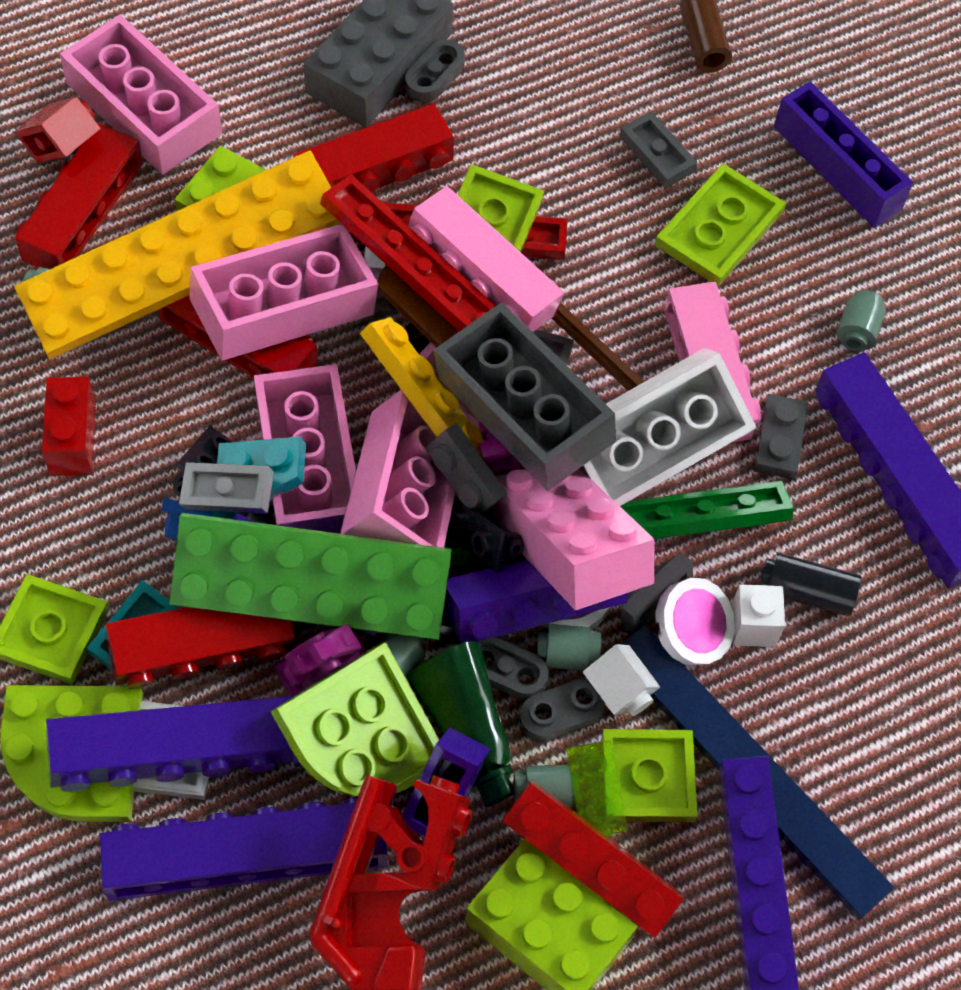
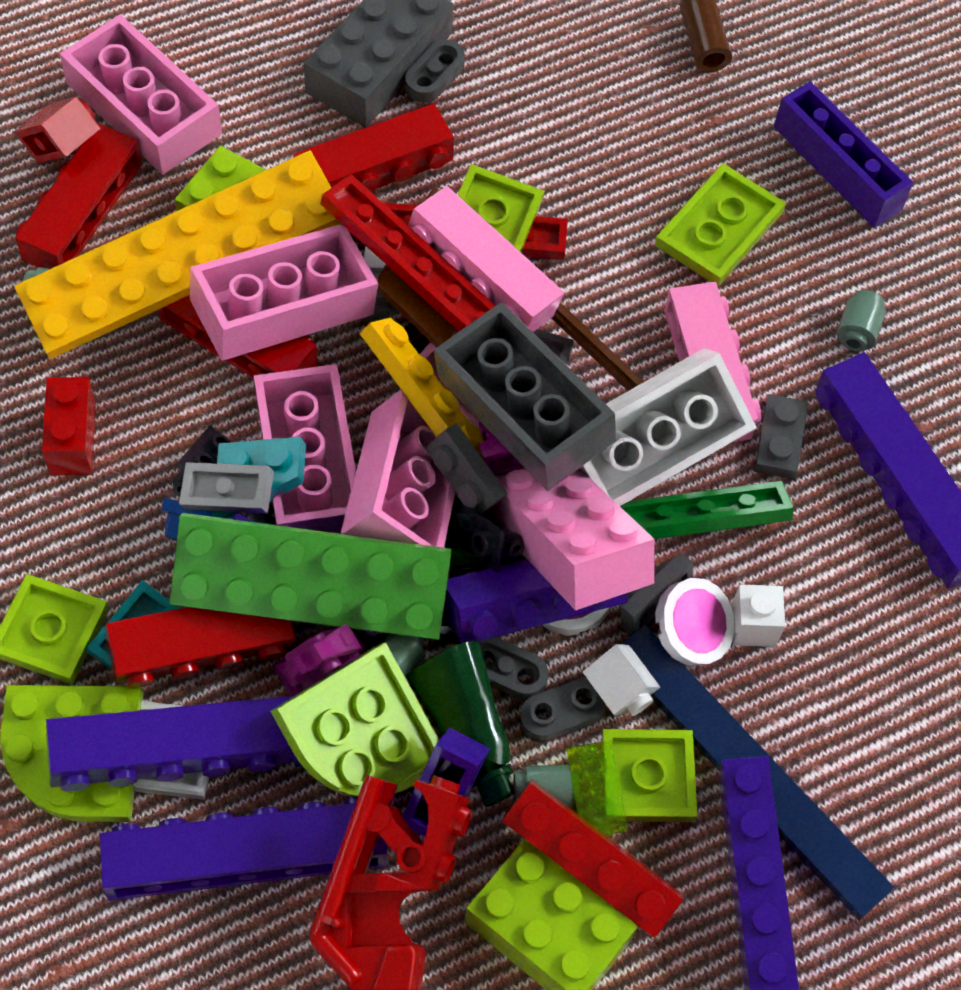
(568, 646): sand green brick -> none
(658, 149): dark grey plate -> none
(812, 583): black brick -> none

